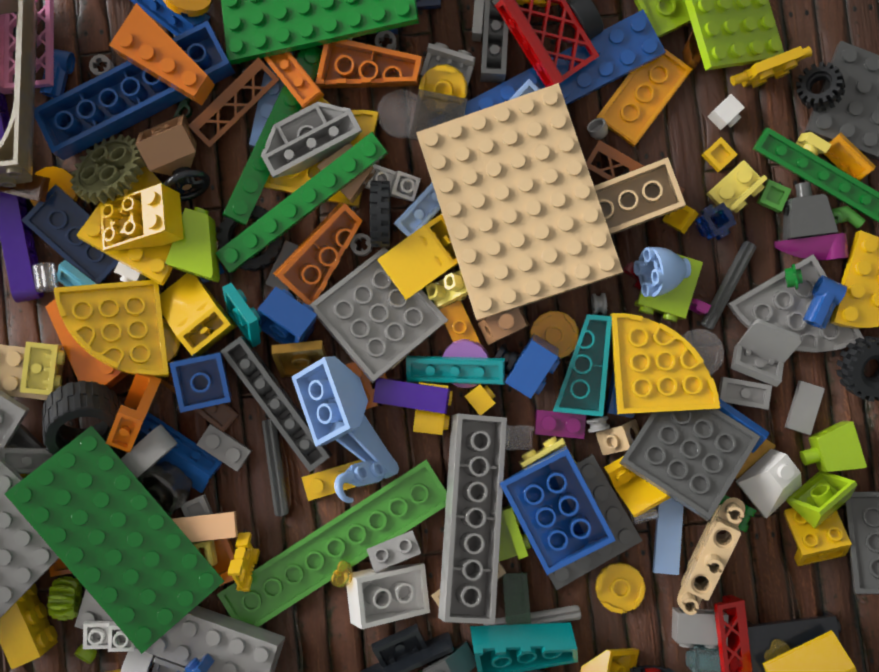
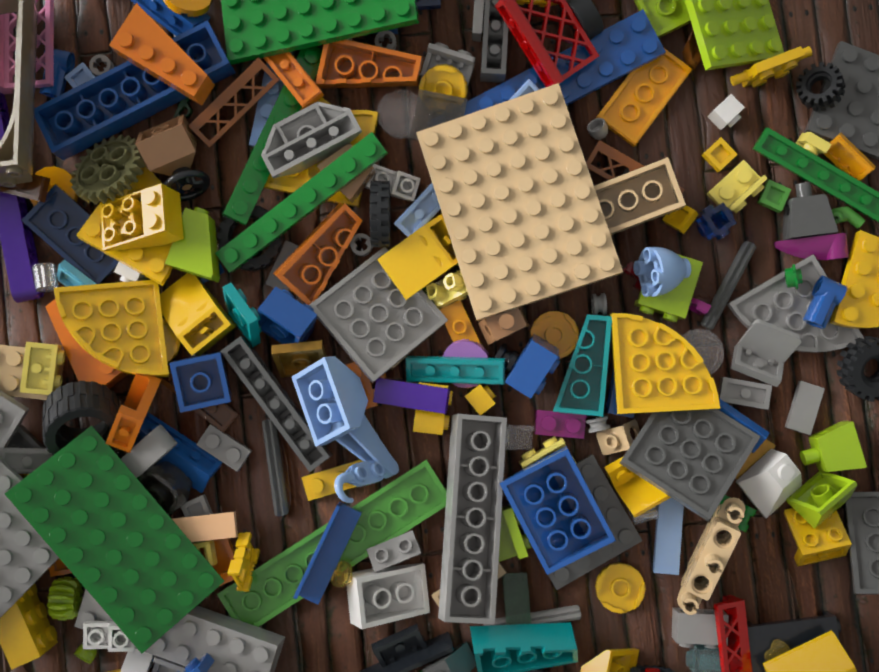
(79, 75): none -> light blue plate
(328, 553): none -> blue panel

